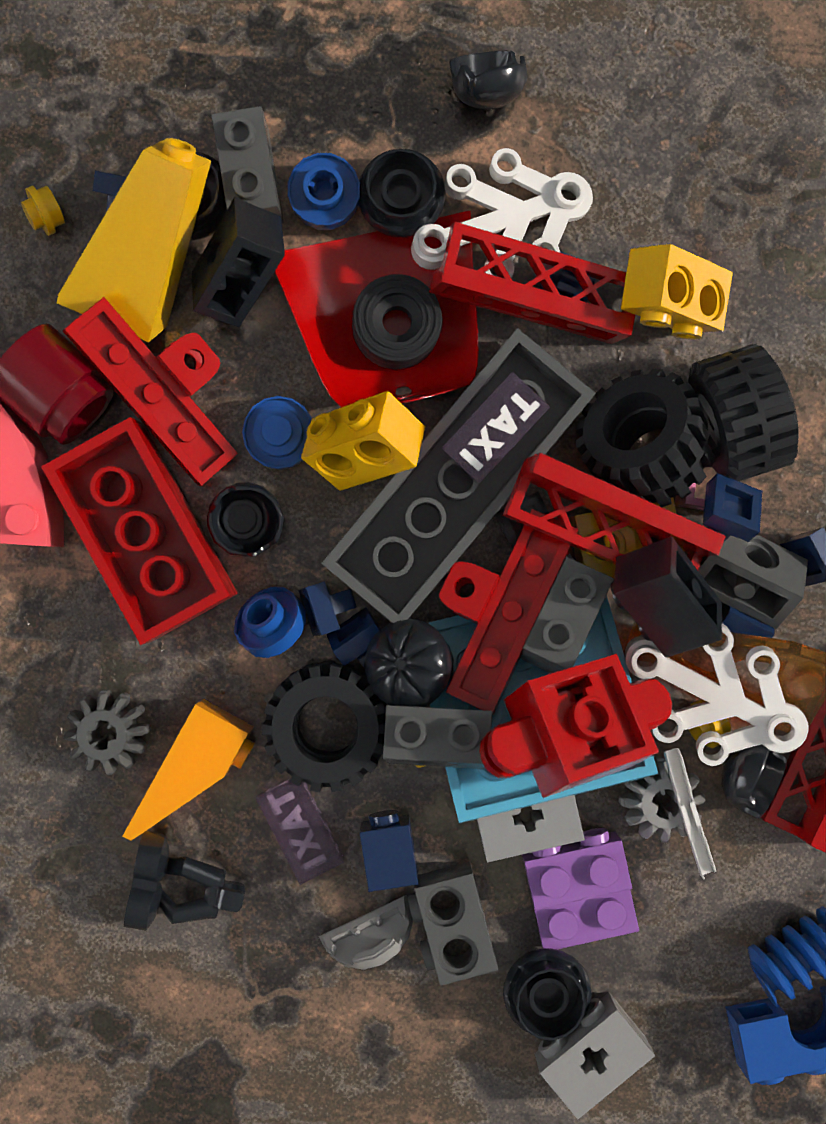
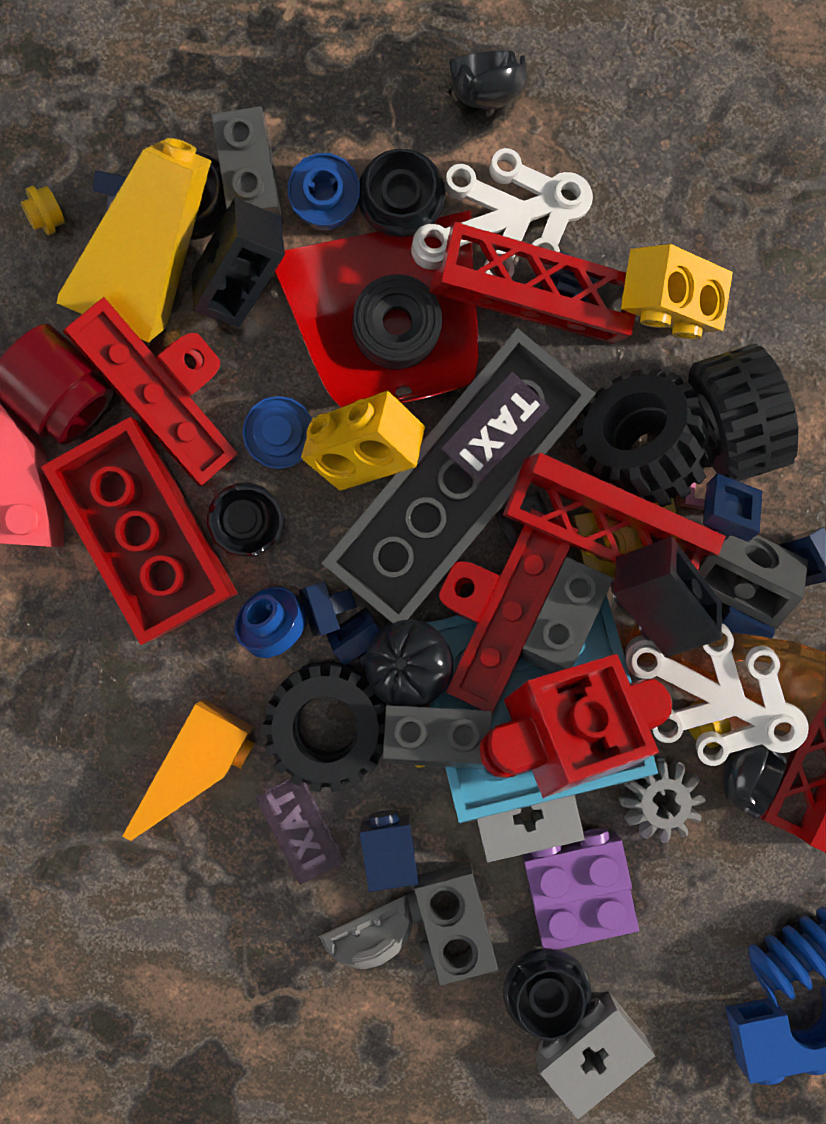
(91, 743): dark grey gear -> none
(148, 895): black piece -> none
(689, 811): white piece -> none

